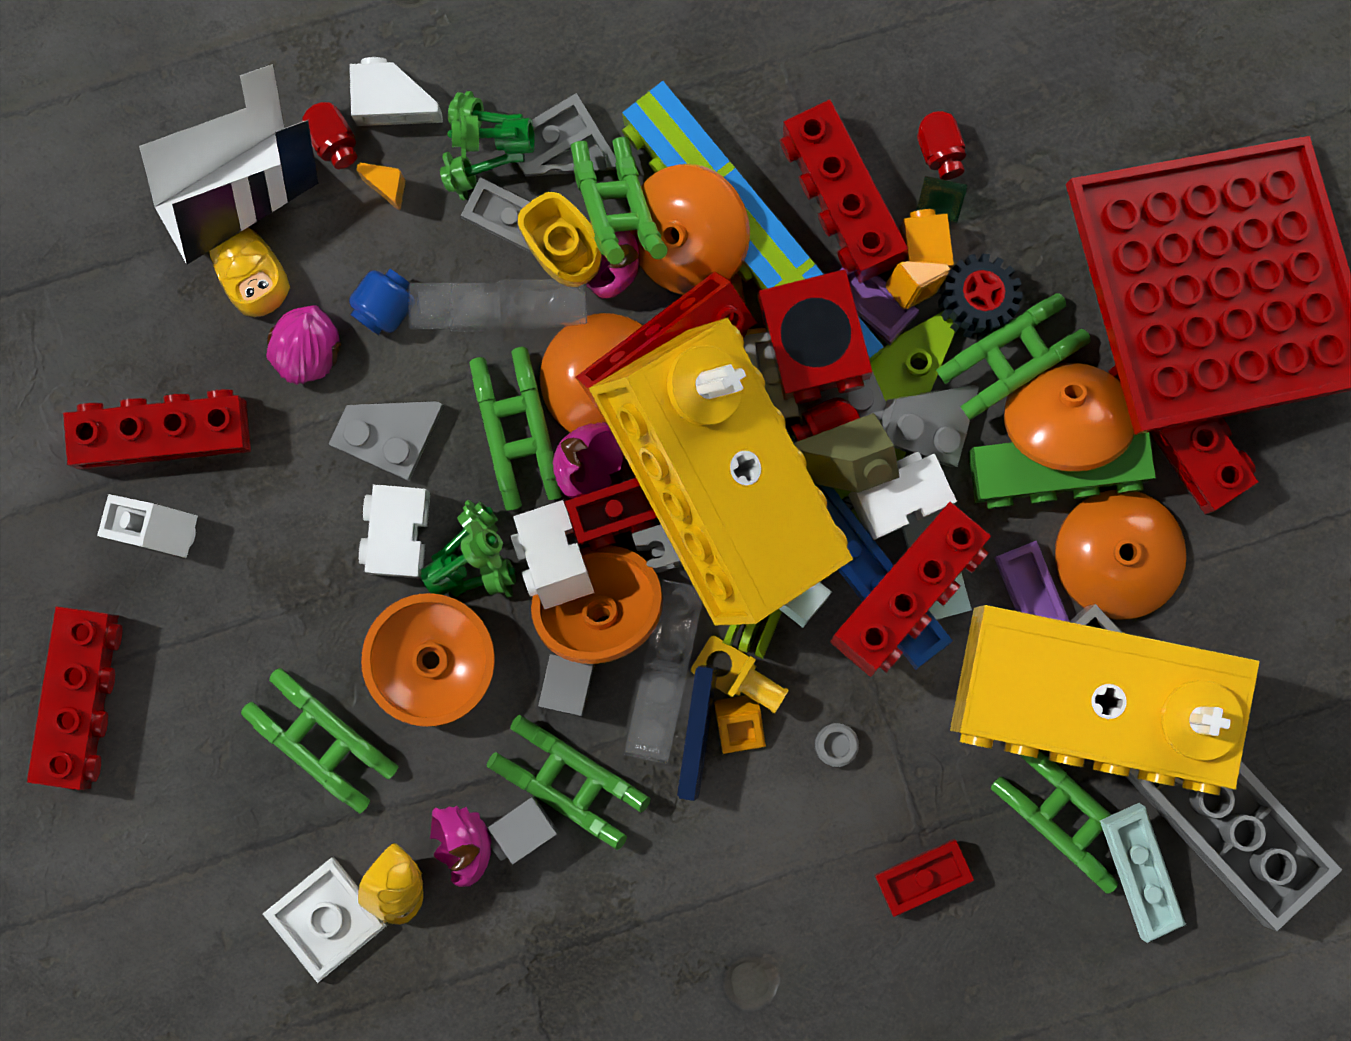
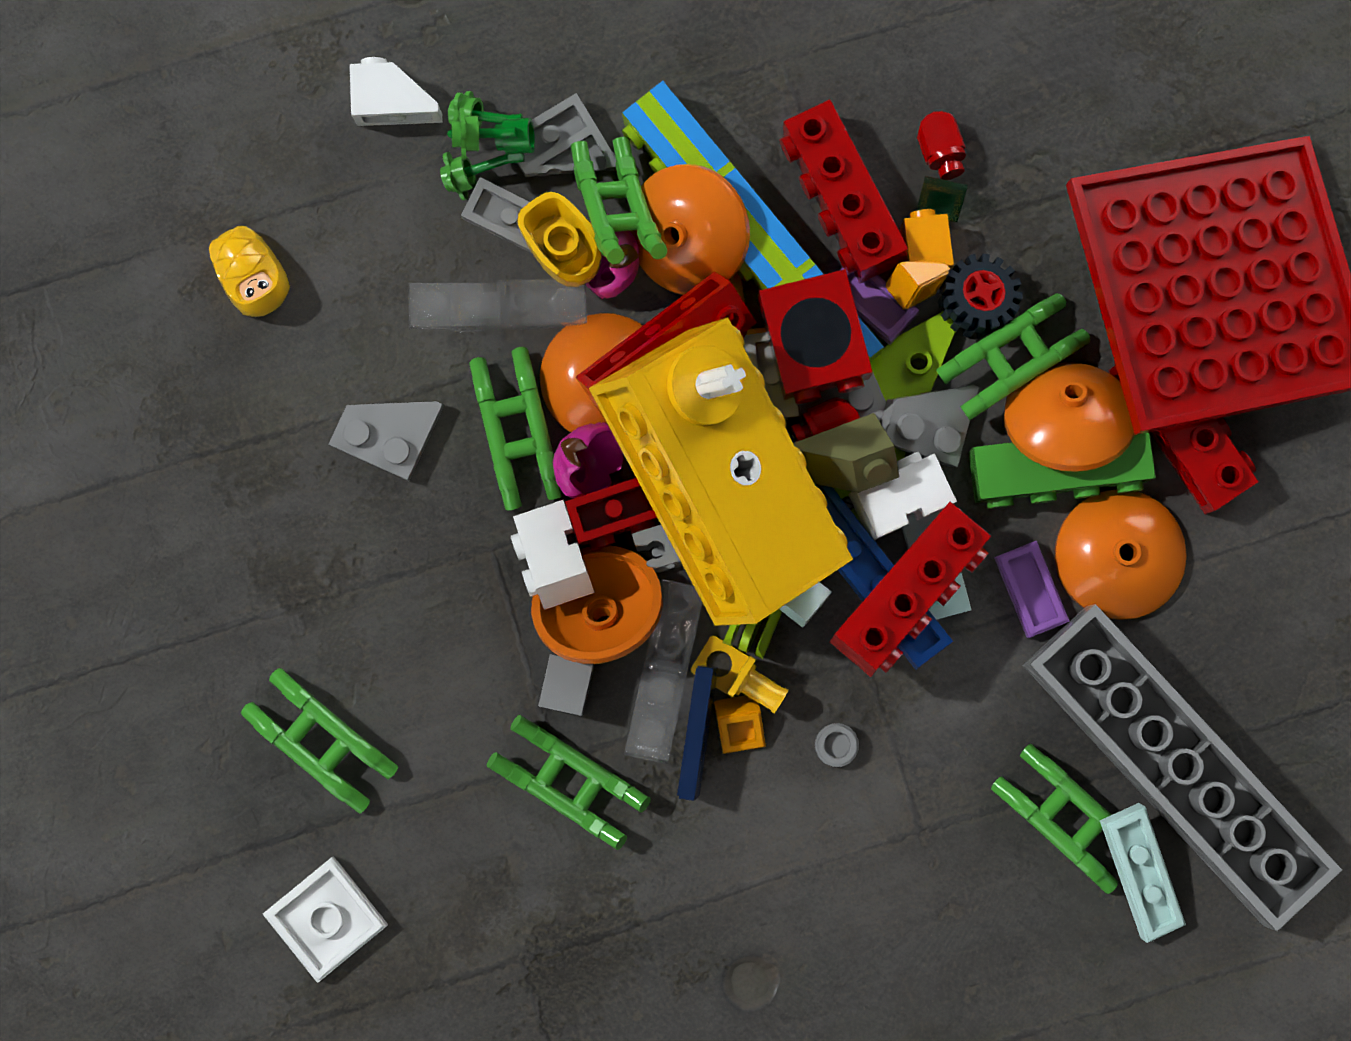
(74, 699): red brick -> none
(148, 525): white slope -> none
(156, 431): red brick -> none
(229, 169): sticker -> none
(303, 345): dark pink hair -> none
(331, 134): red arm -> none
(381, 301): blue head -> none
(385, 181): light orange slope -> none
(392, 887): yellow piece -> none
(393, 531): white brick -> none
(396, 653): orange dish -> none
(464, 843): dark pink hair -> none
(480, 548): plant -> none
(521, 831): light grey brick -> none
(924, 877): red plate -> none
(1165, 707): yellow piece -> none

